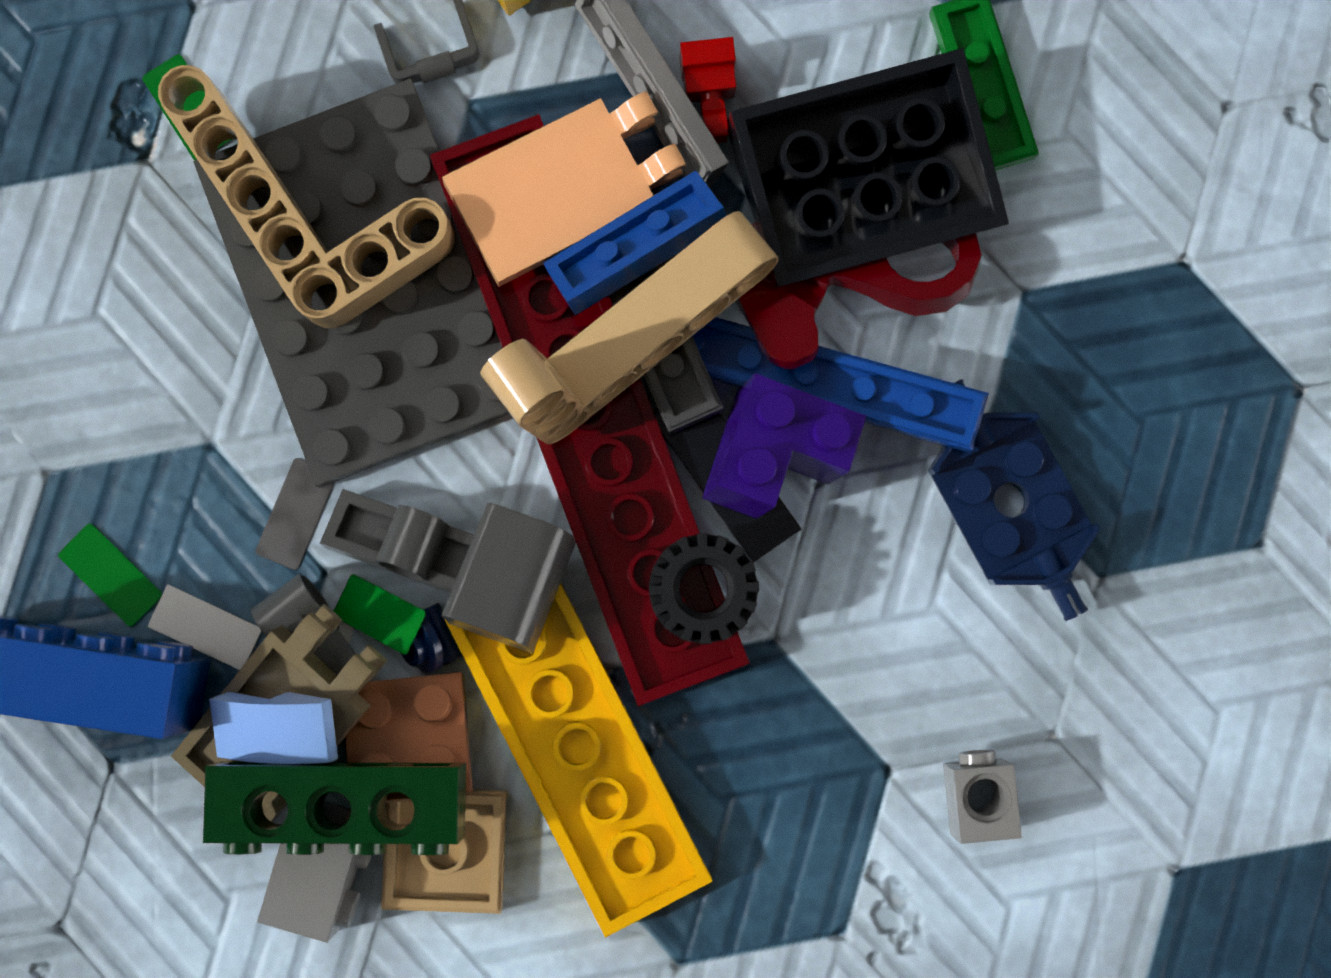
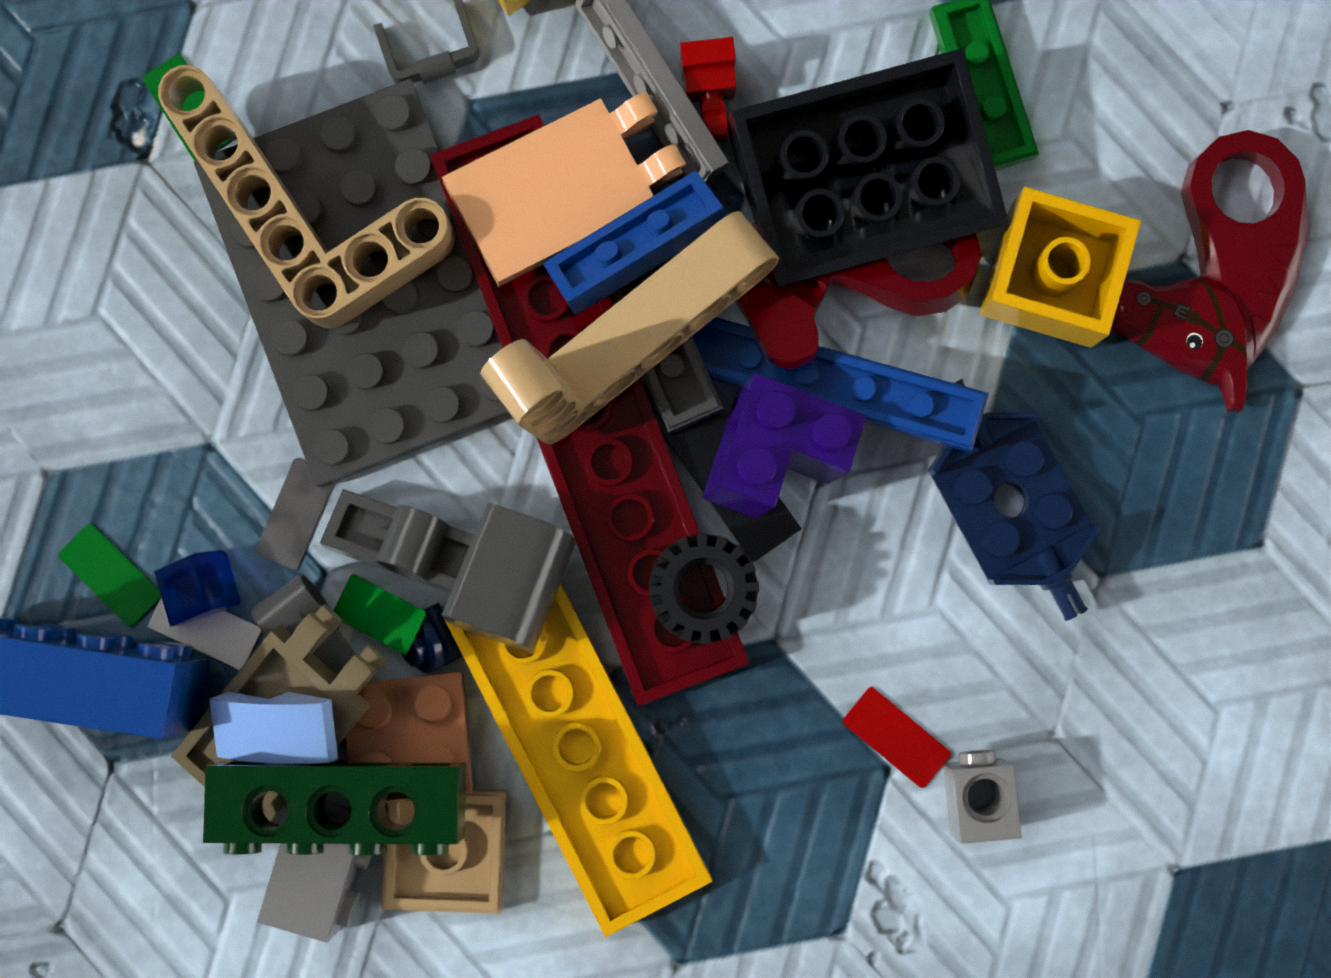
(197, 587): none -> clear blue slope
(896, 737): none -> red sticker
(1060, 267): none -> yellow brick
(1246, 278): none -> dark red animal

